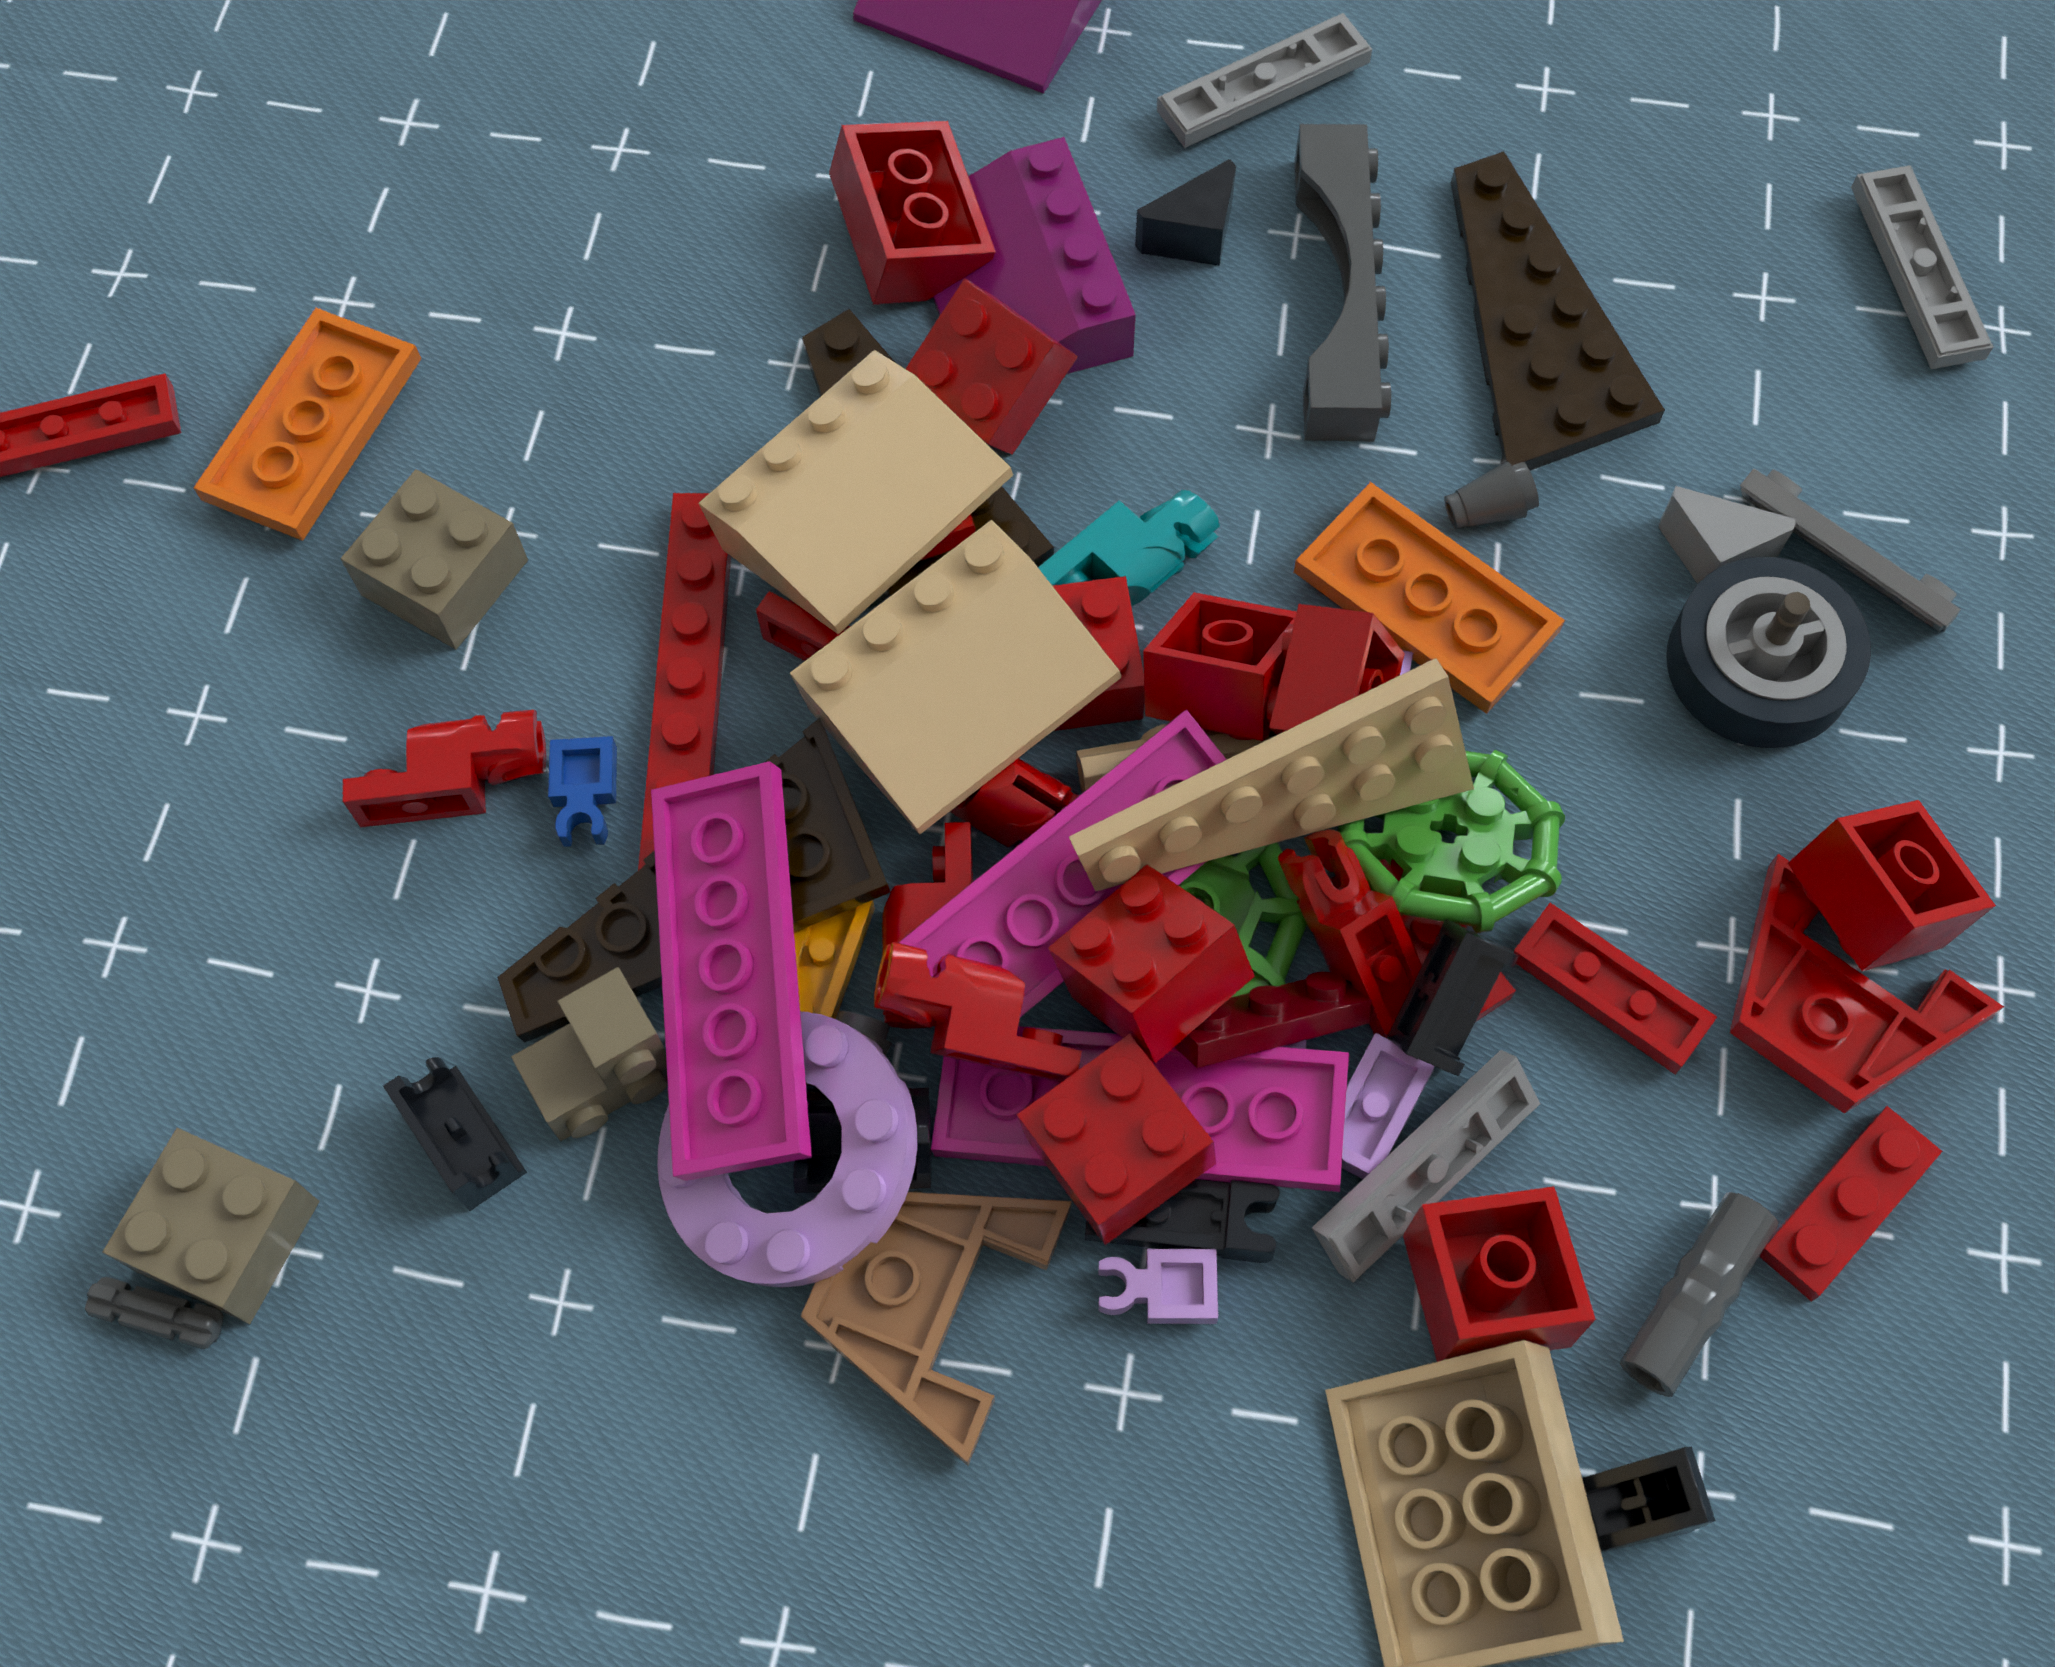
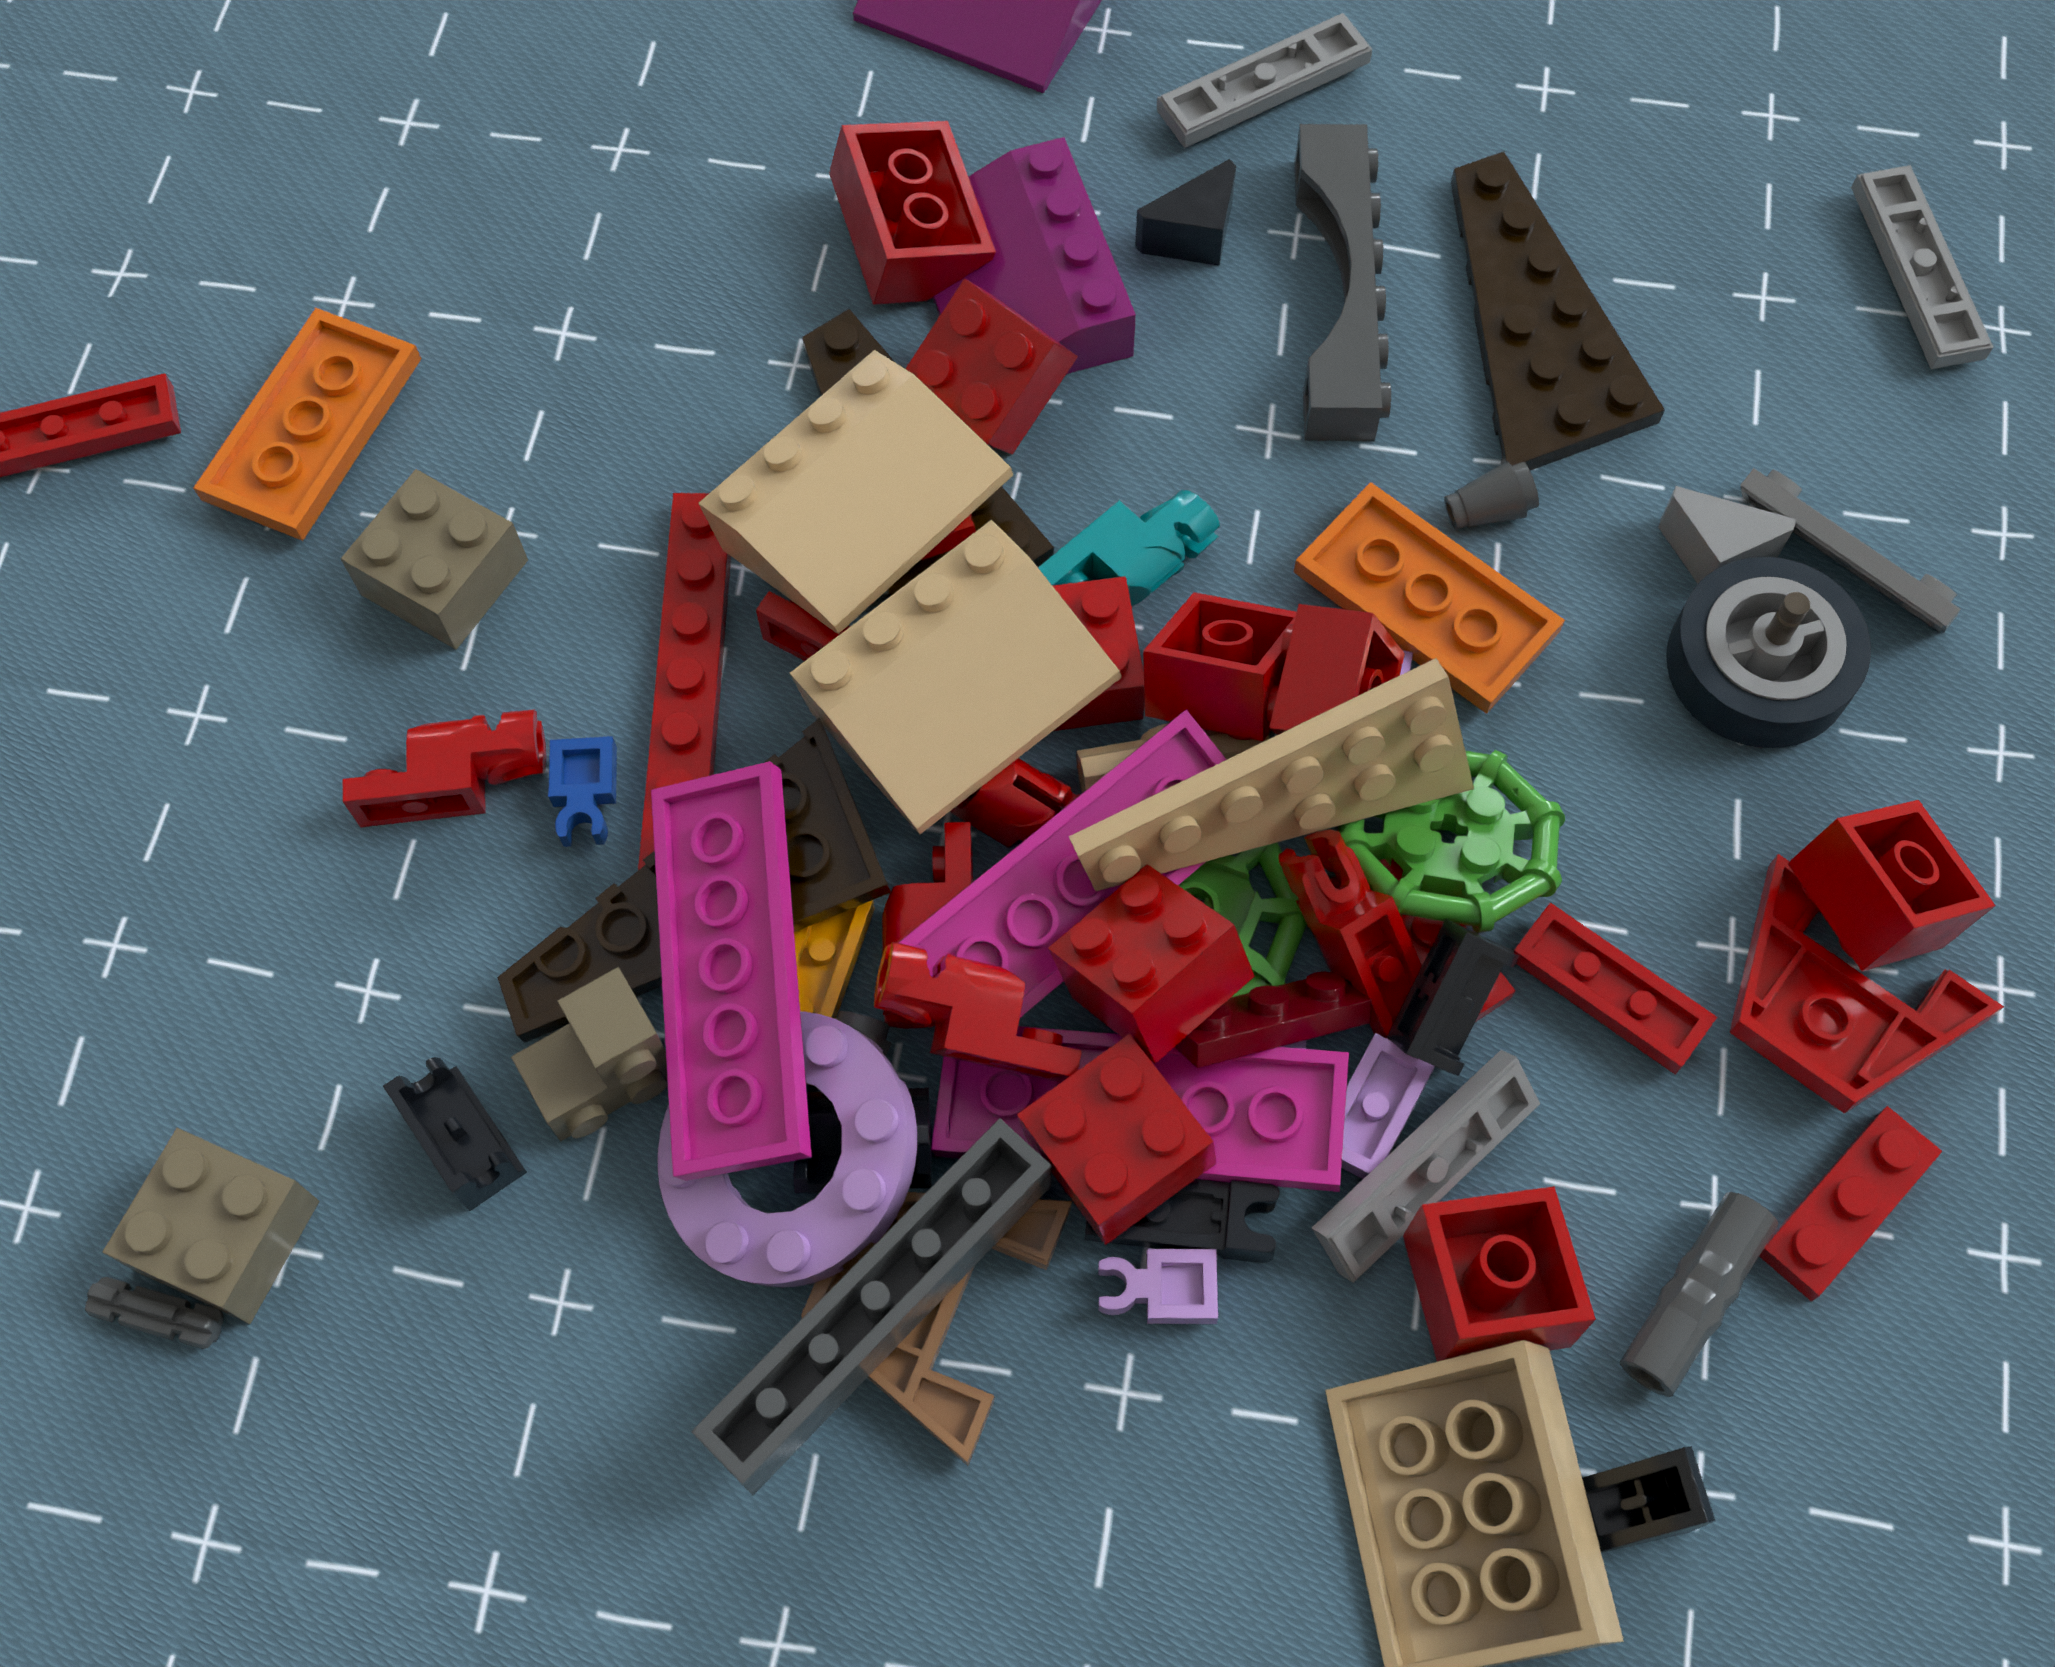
(874, 1307): none -> dark grey brick

